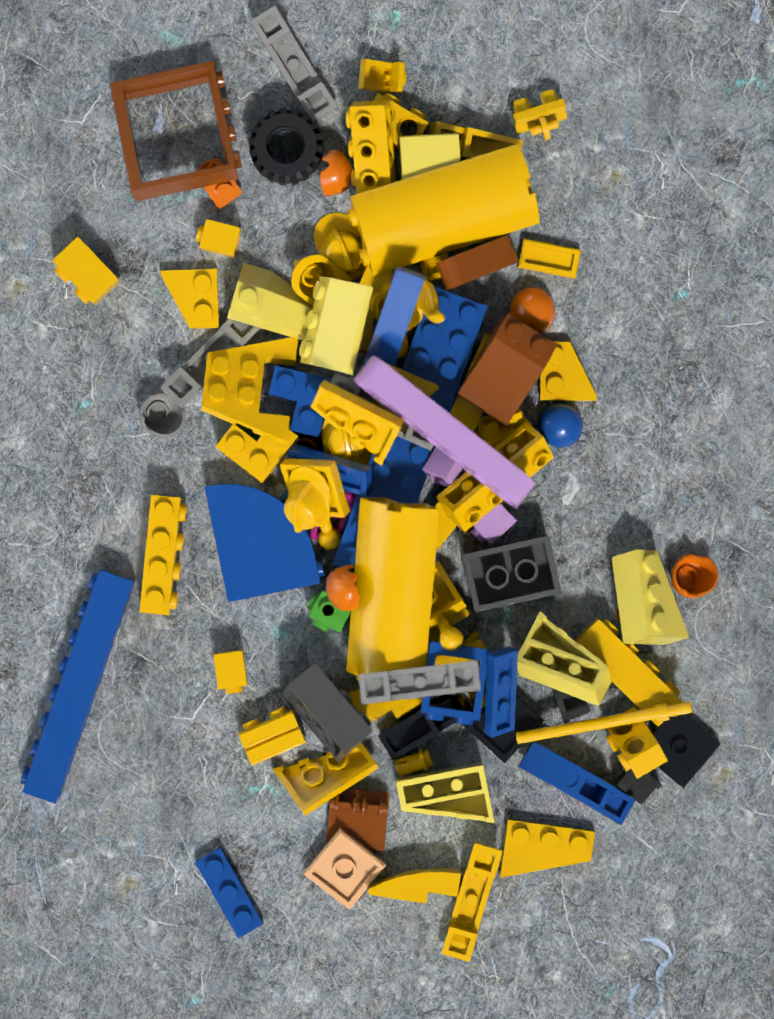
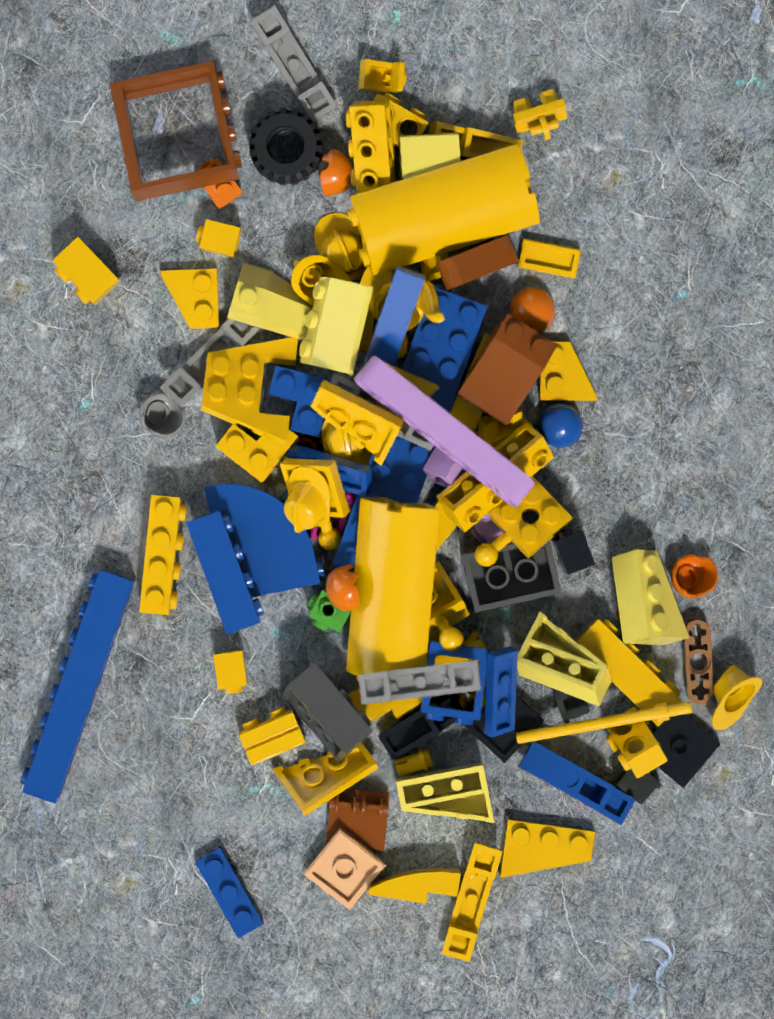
(224, 572): none -> blue brick
(525, 536): none -> yellow plate
(572, 551): none -> black brick
(692, 683): none -> medium nougat beam
(733, 694): none -> yellow piece

